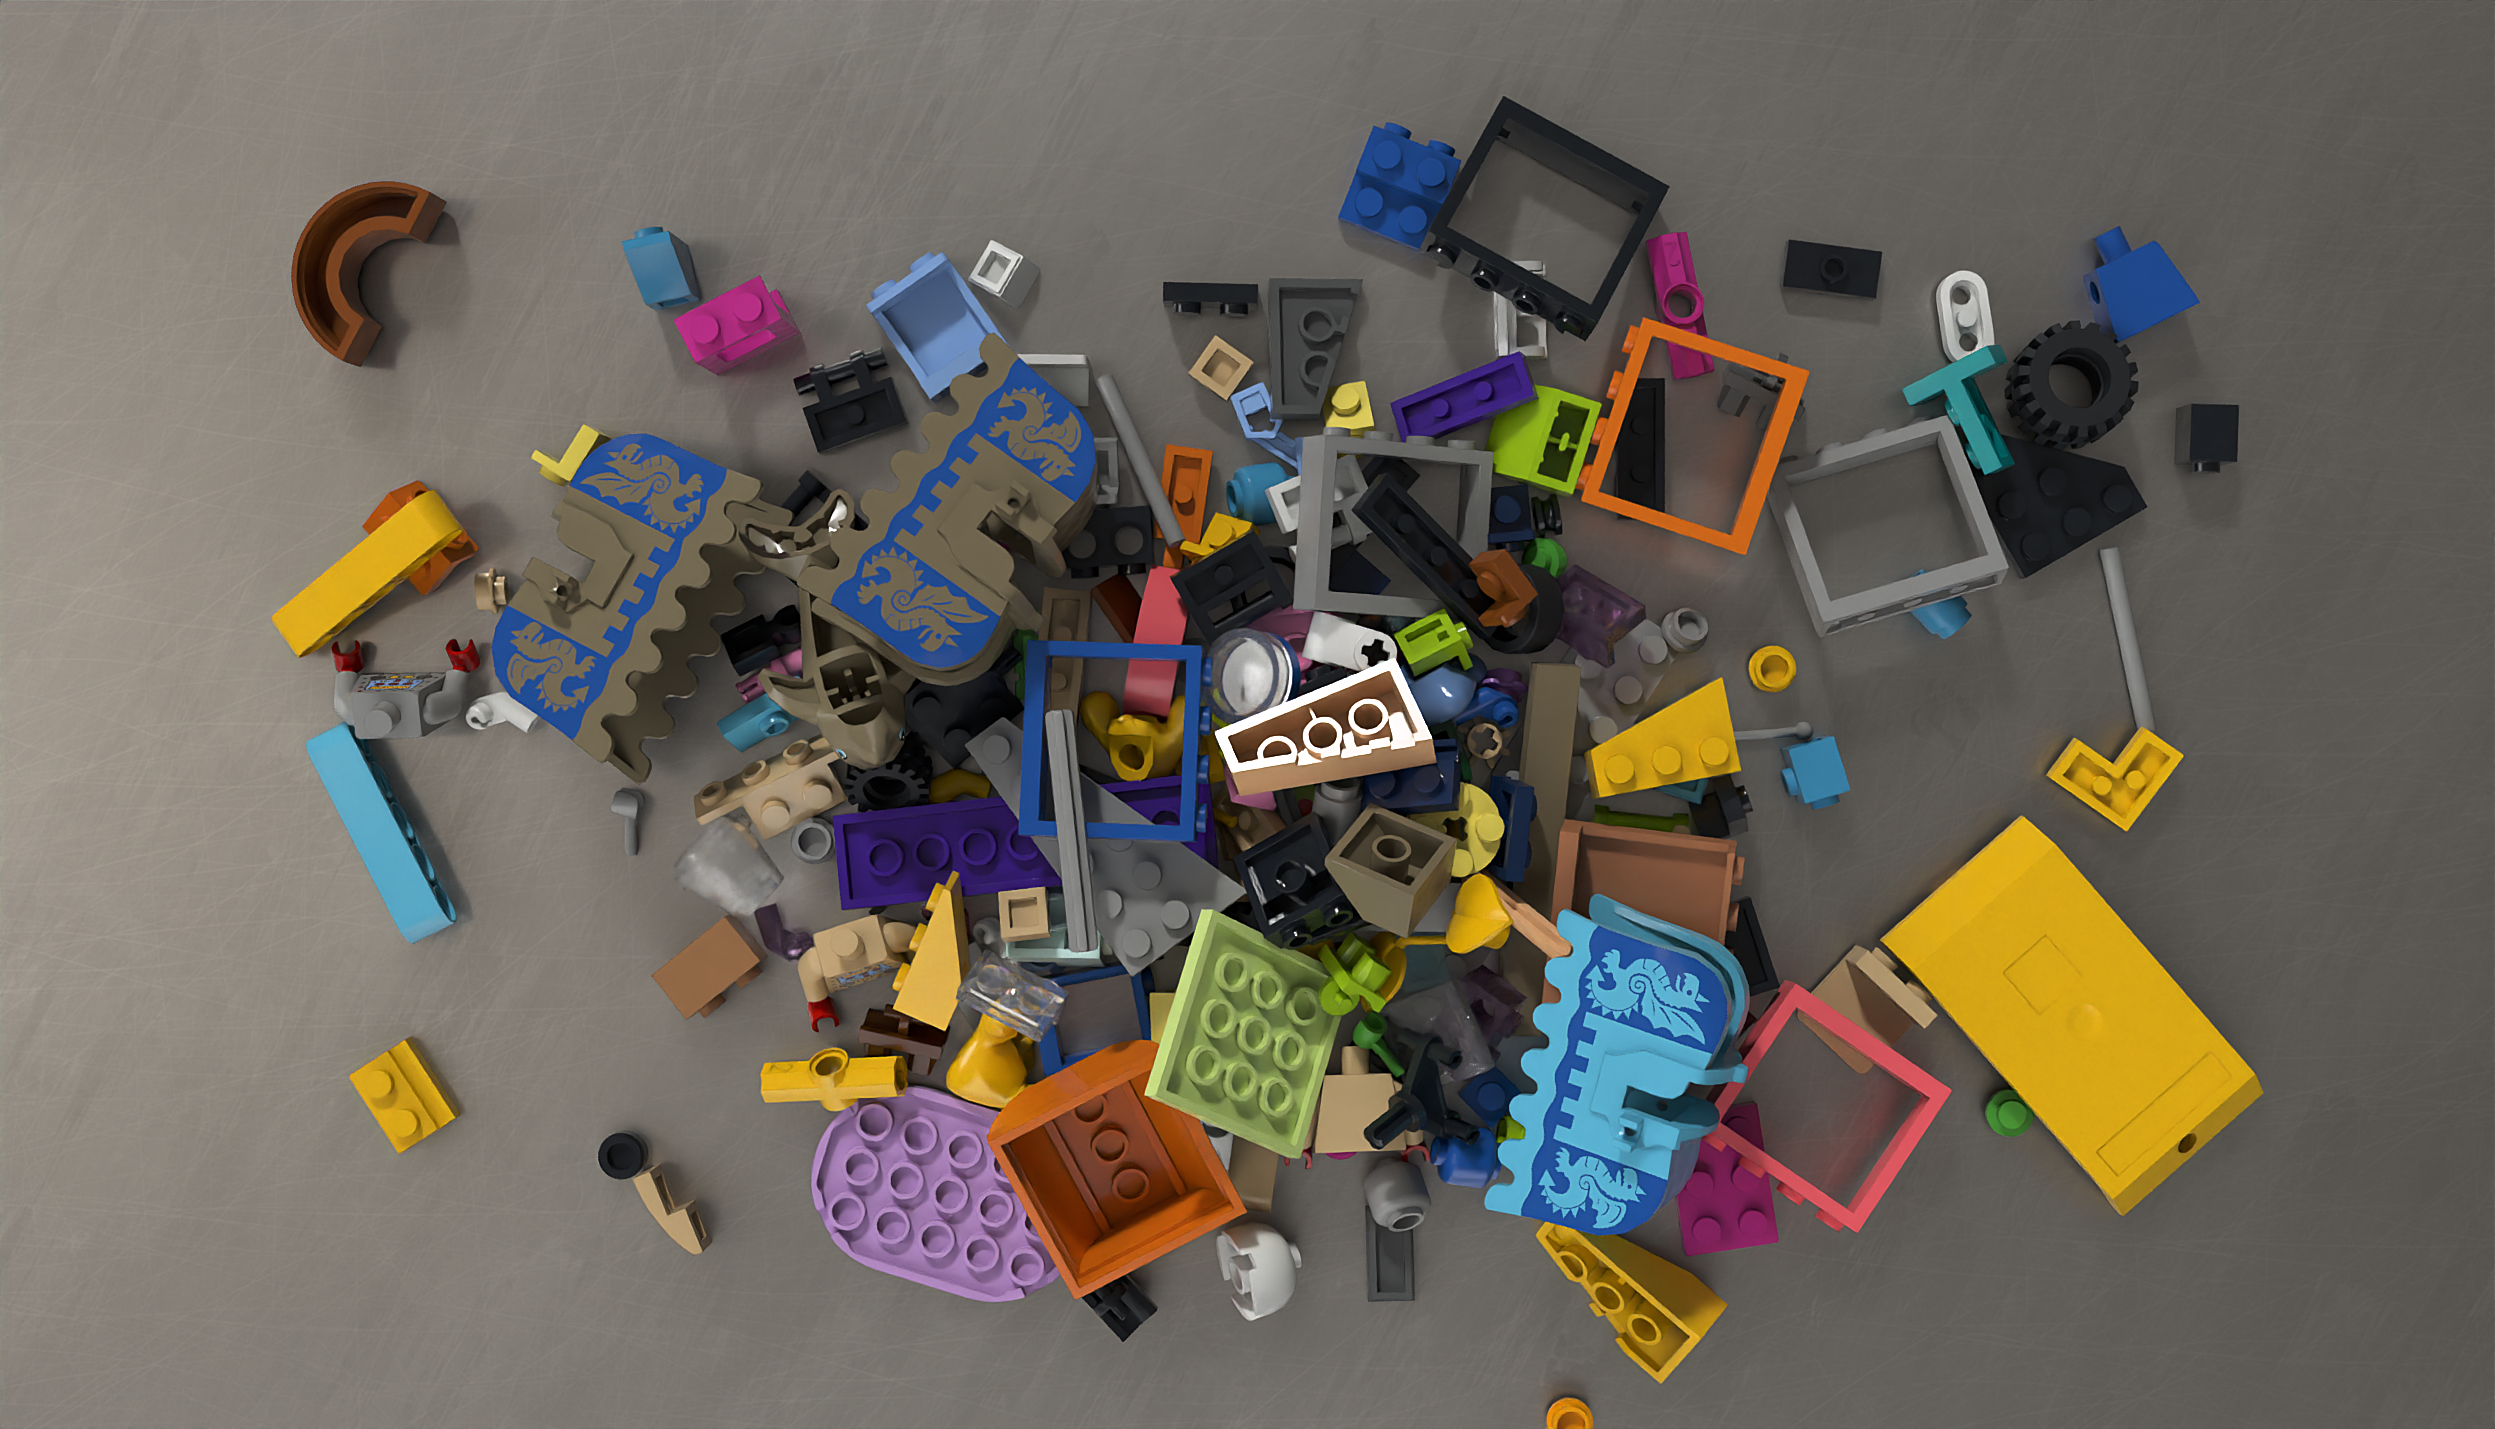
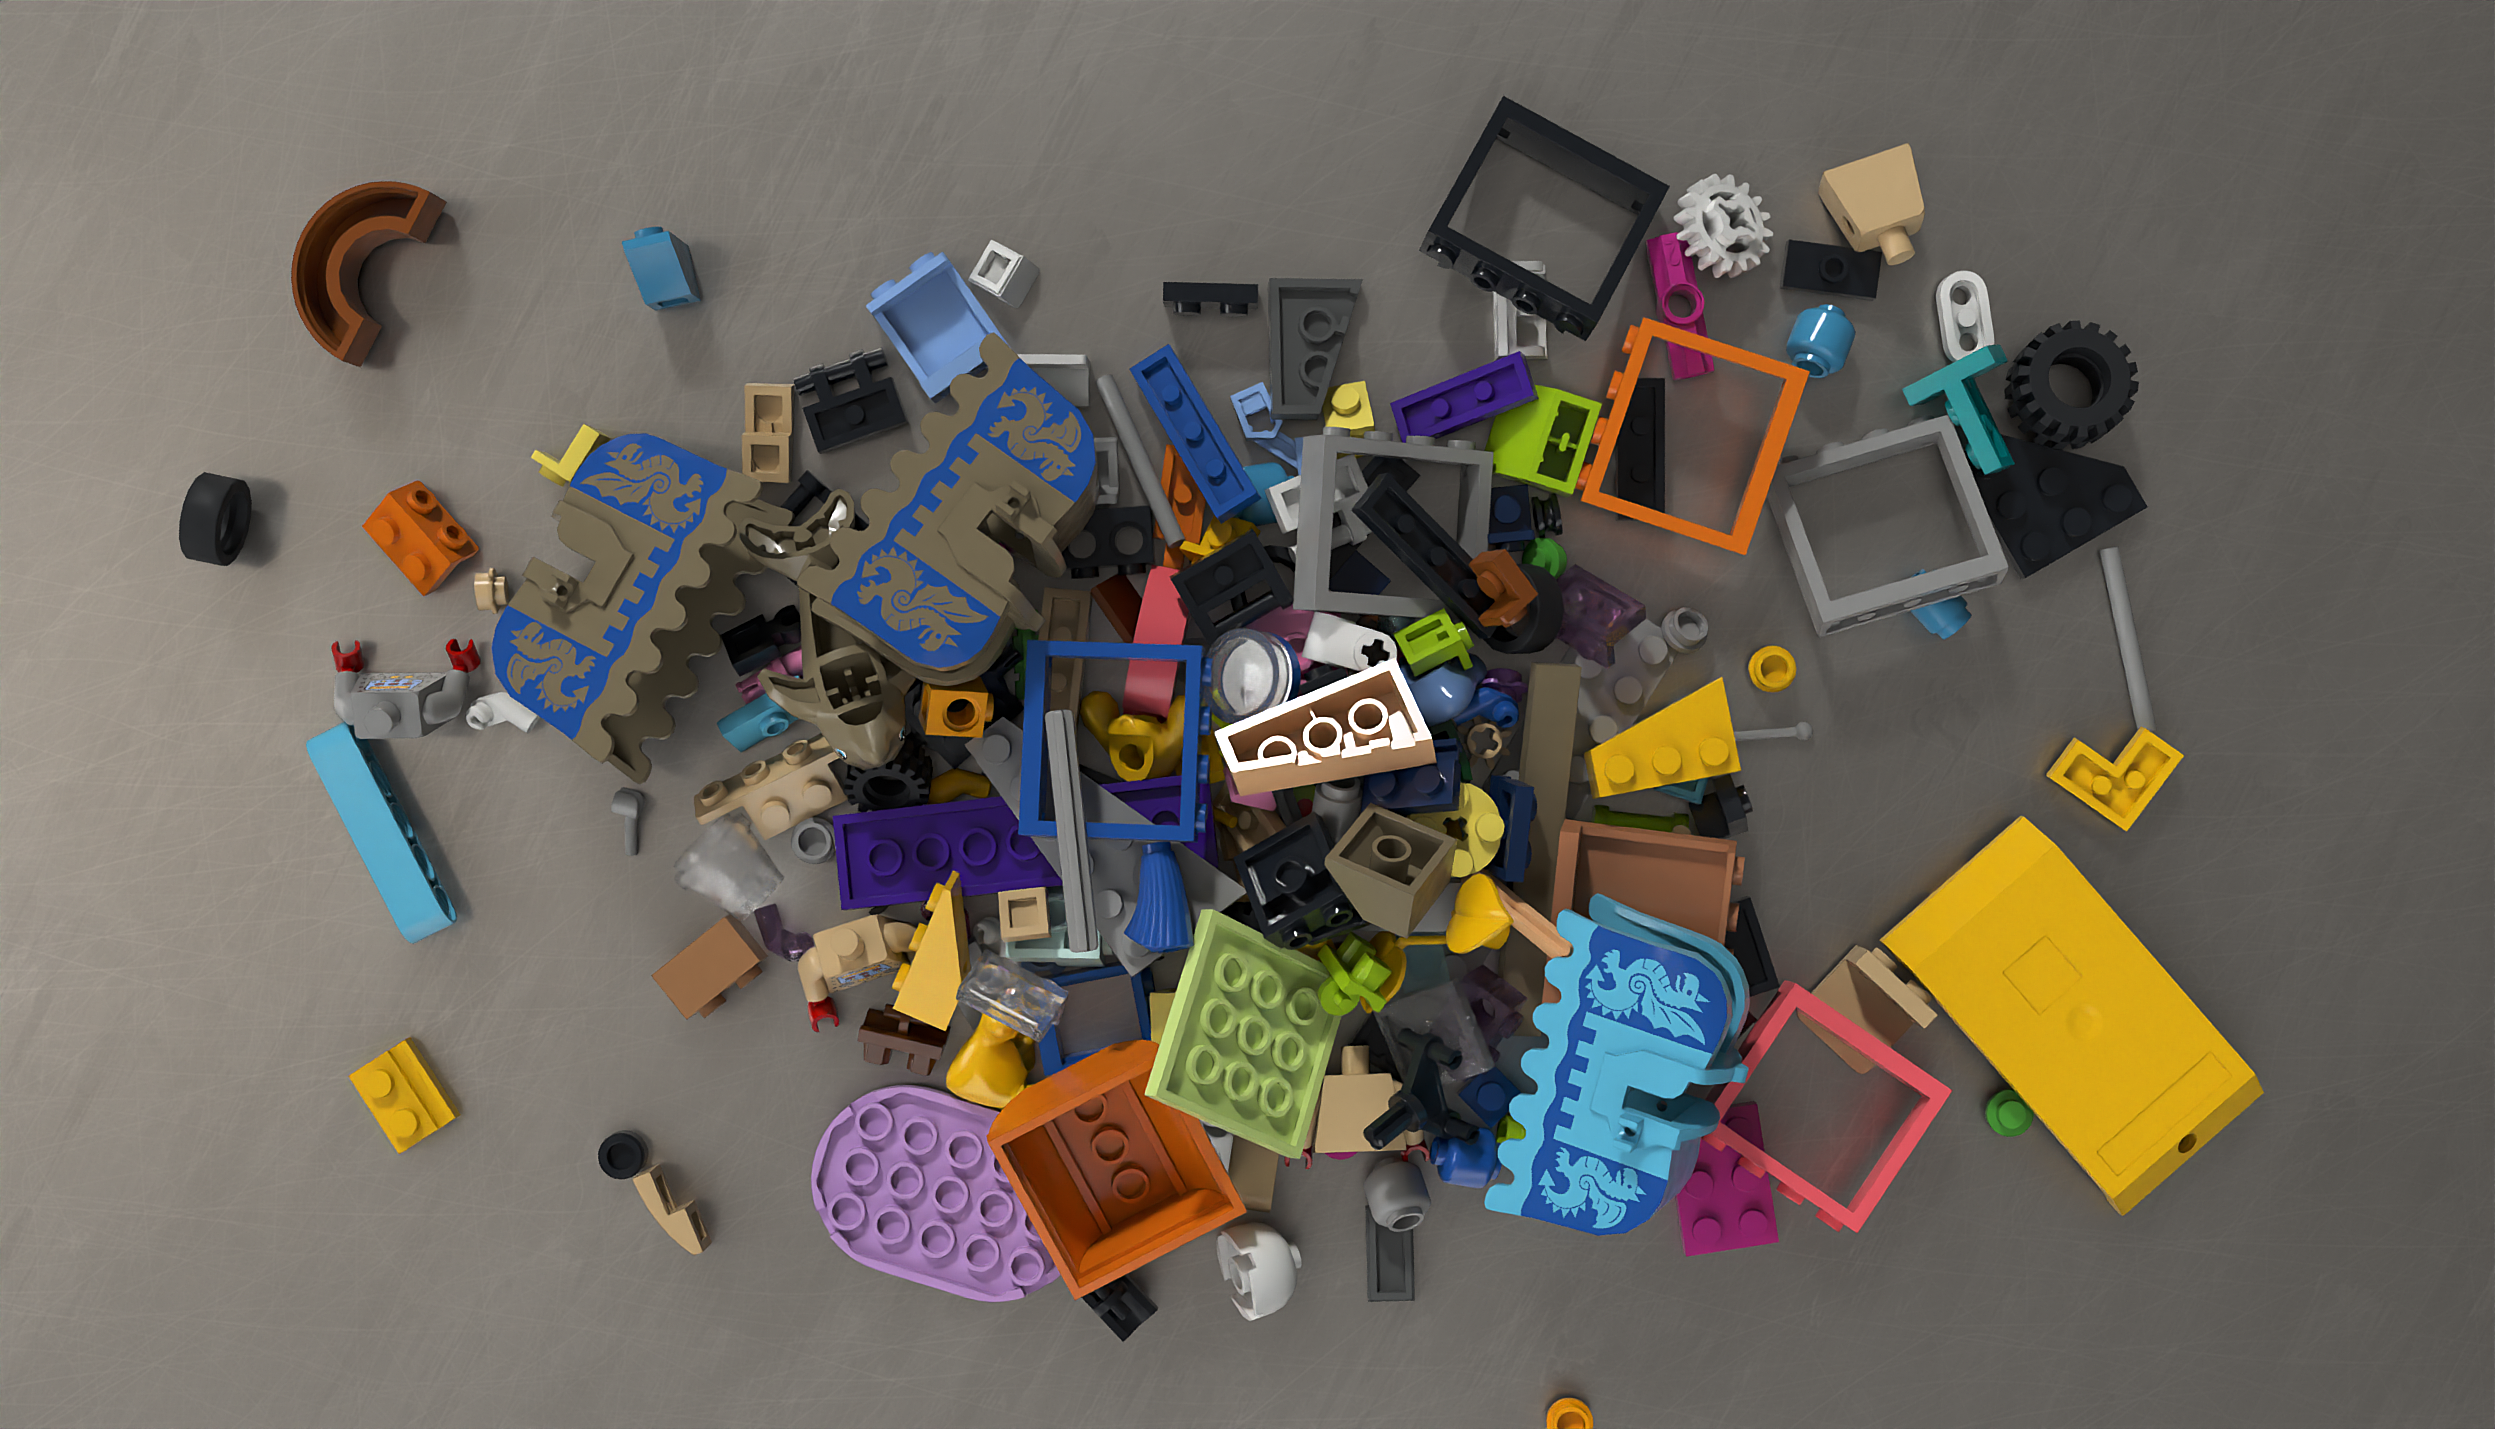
(215, 519): none -> black tyre
(367, 573): yellow beam -> none
(736, 326): dark pink window -> none
(768, 432): none -> tan slope
(834, 1079): yellow piece -> none
(965, 723): none -> light orange brick
(1162, 907): none -> blue piece
(1195, 434): none -> blue plate
(1221, 368): tan plate -> none
(1368, 1035): bright green hand -> none
(1399, 186): blue plate -> none
(1646, 1298): yellow wedge -> none
(1721, 222): none -> white gear
(1743, 384): dark grey hips -> none
(1814, 772): dark azure brick -> none
(1820, 340): none -> dark azure head
(1877, 202): none -> tan torso
(2134, 286): blue torso -> none
(2206, 436): black brick -> none

